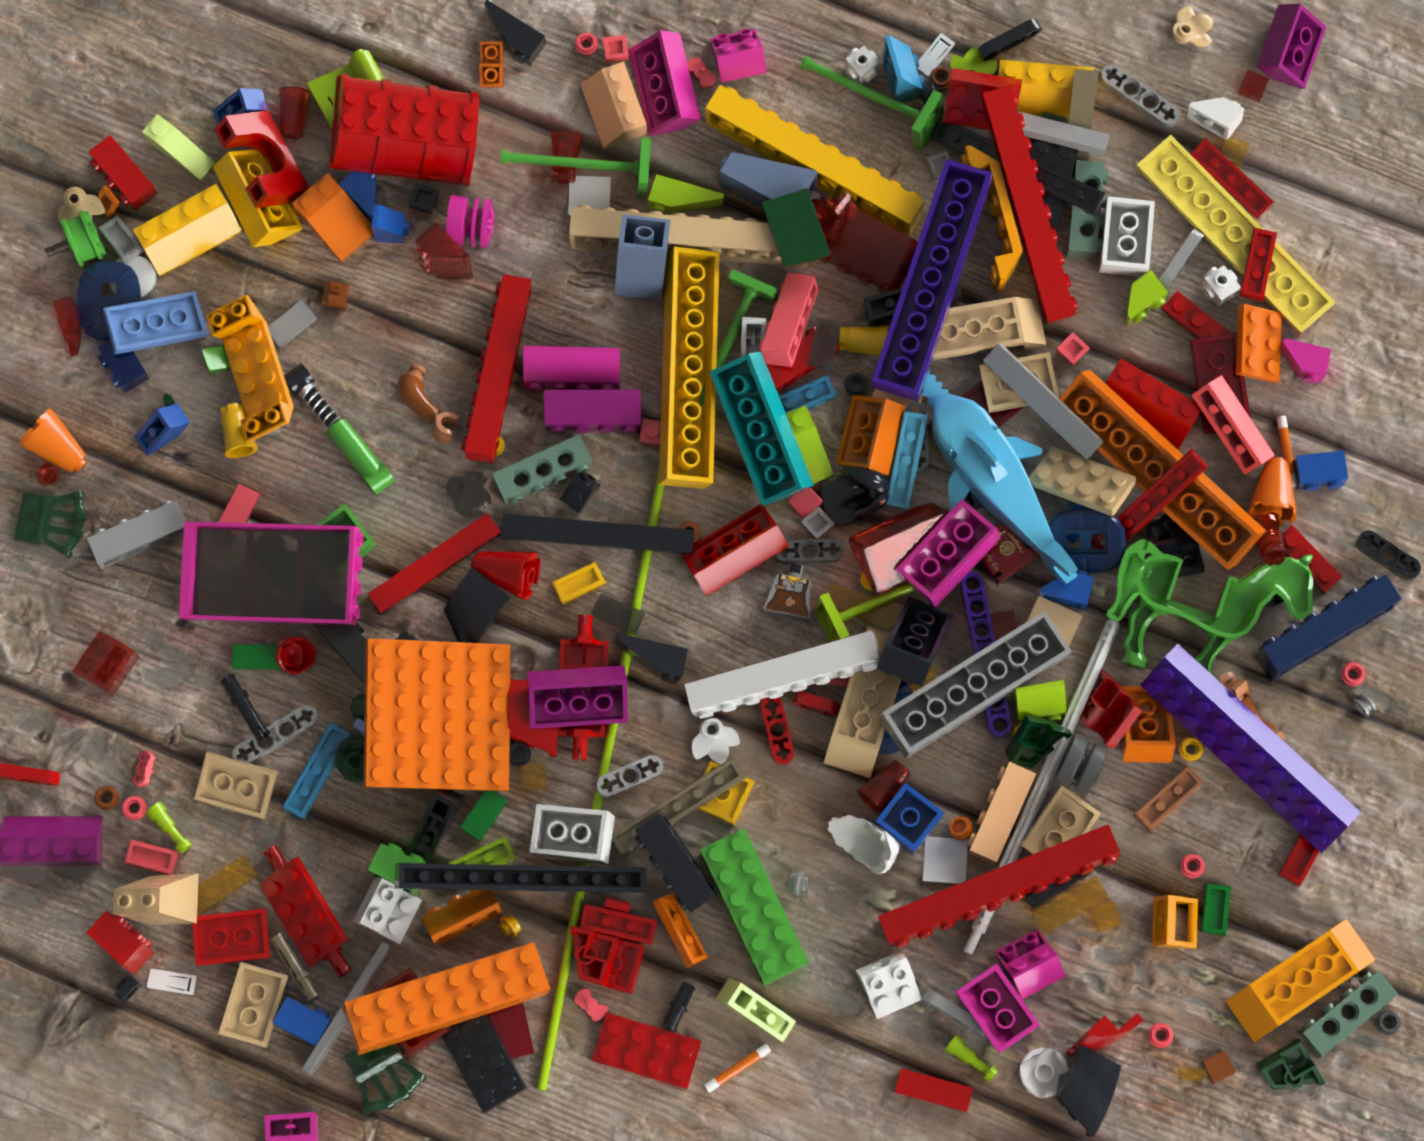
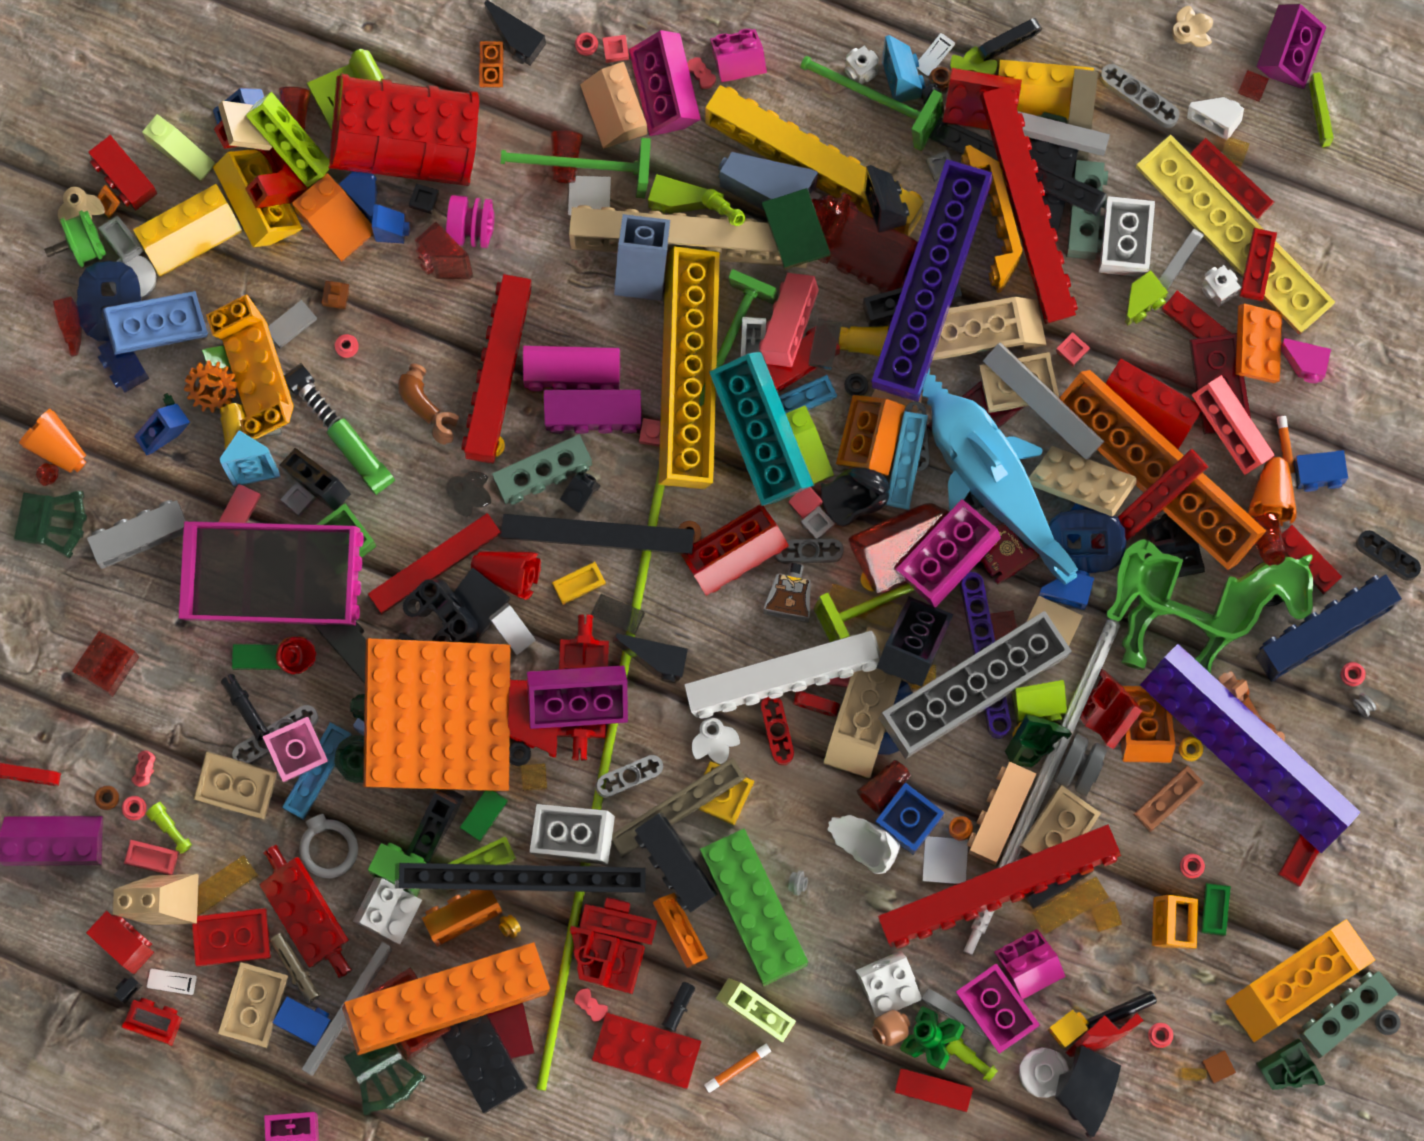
(153, 1022): none -> red window
(207, 395): none -> orange gear
(239, 128): none -> tan tile
(248, 461): none -> medium azure slope
(289, 139): none -> lime brick
(295, 749): none -> bright pink slope
(297, 499): none -> light grey tile
(315, 479): none -> black slope
(317, 825): none -> light grey piece
(351, 351): none -> coral plate
(446, 606): none -> black beam
(512, 628): none -> light grey tile
(714, 201): none -> lime piece
(884, 199): none -> black slope
(890, 1028): none -> nougat head
(931, 1037): none -> green plant
(1068, 1028): none -> yellow brick
(1125, 1009): none -> black axle
(1321, 109): none -> lime tile

